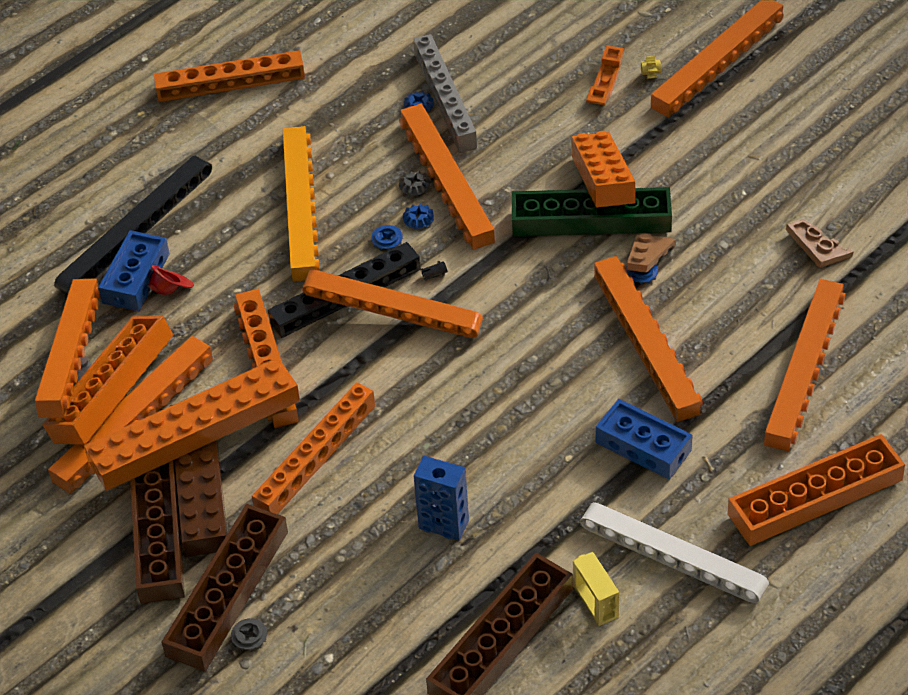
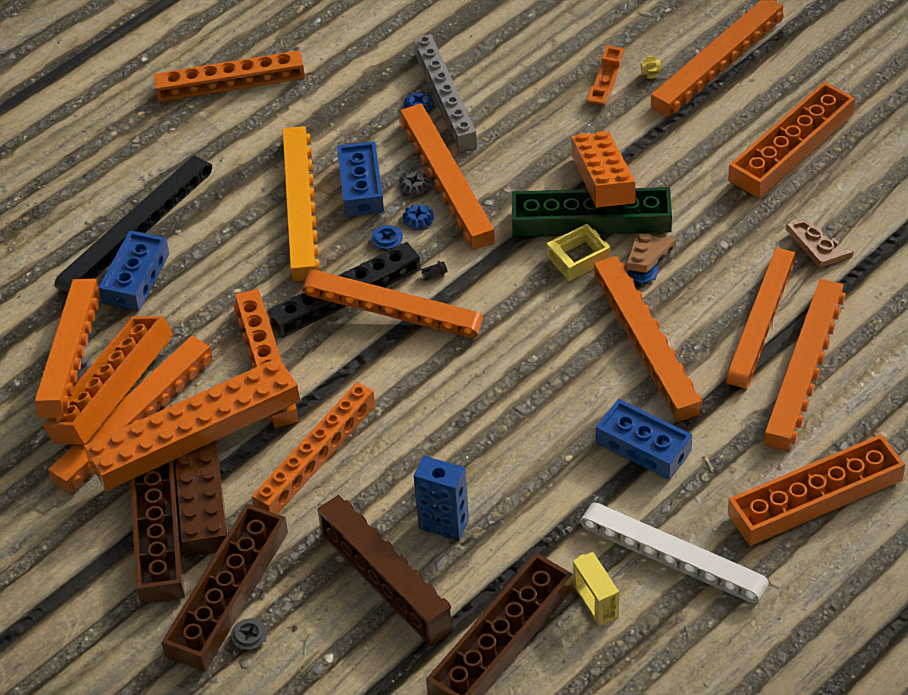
(166, 281): red piece -> none
(355, 159): none -> blue brick
(385, 570): none -> reddish brown brick
(557, 248): none -> light yellow window
(760, 318): none -> orange beam
(791, 139): none -> orange brick

